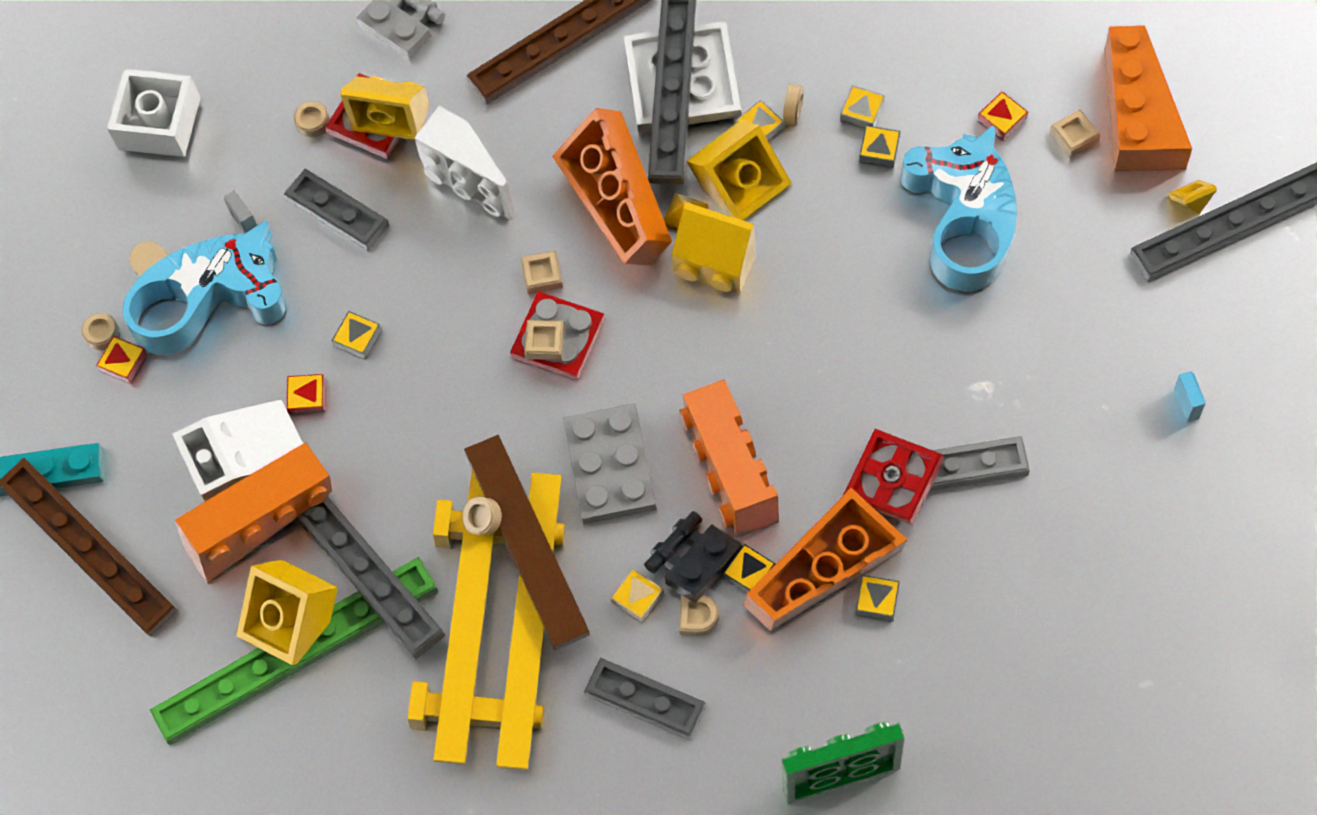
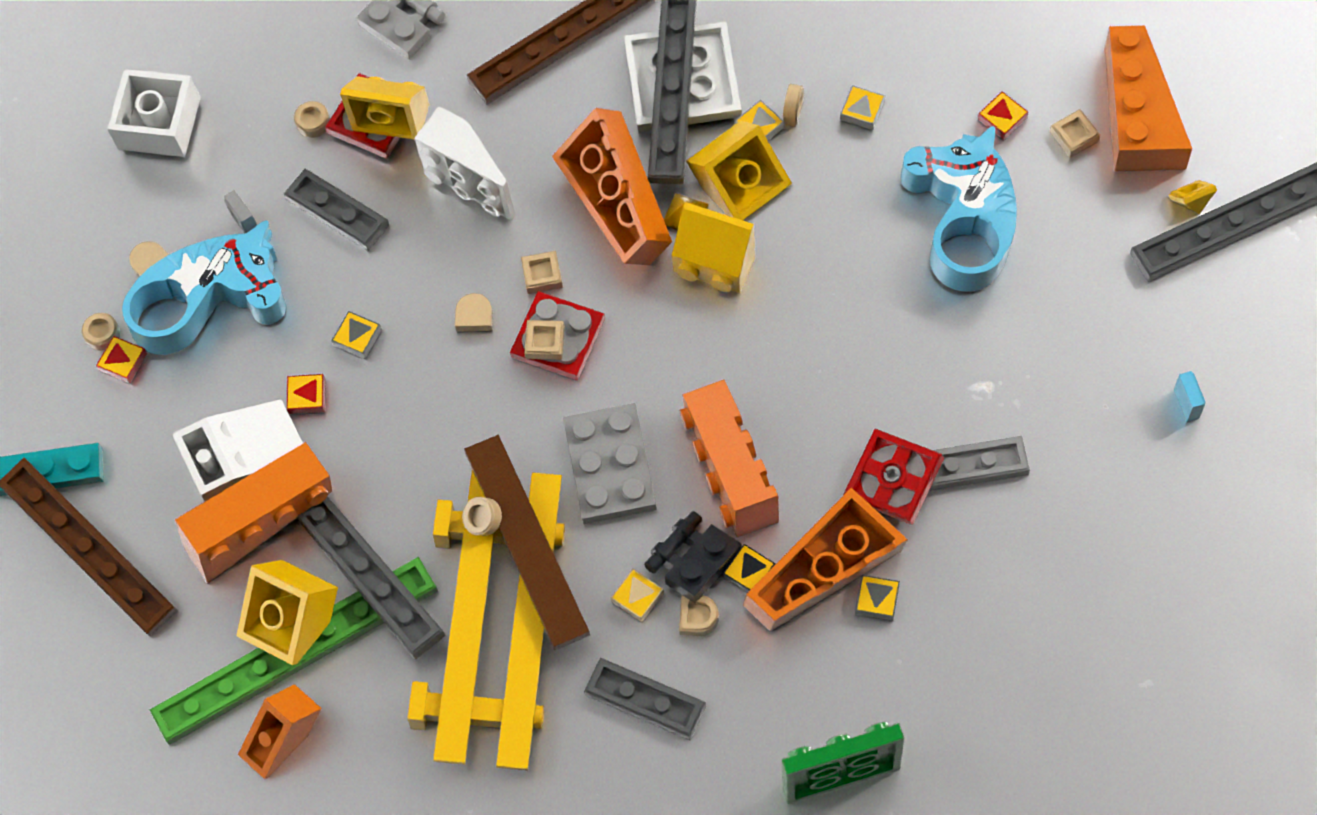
(278, 729): none -> orange slope
(473, 313): none -> tan tile
(879, 146): tile -> none

